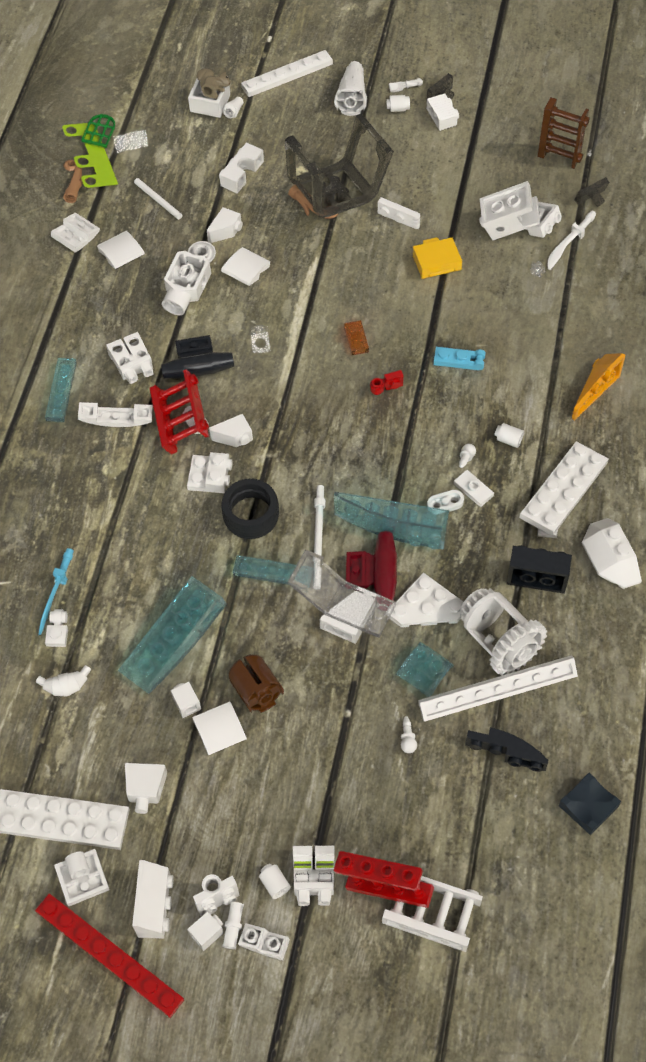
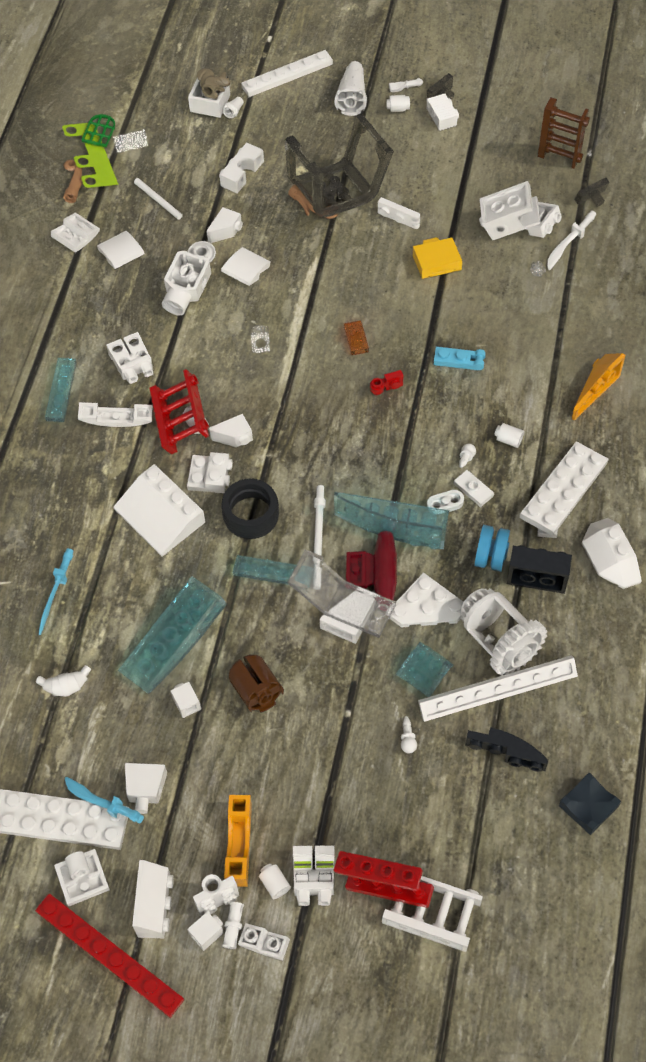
(57, 634): white plate -> none
(113, 807): none -> medium azure sword
(159, 510): none -> white slope
(198, 358): black plate -> none
(219, 728): white slope -> none
(238, 839): none -> light orange arch
(493, 548): none -> dark azure wheel

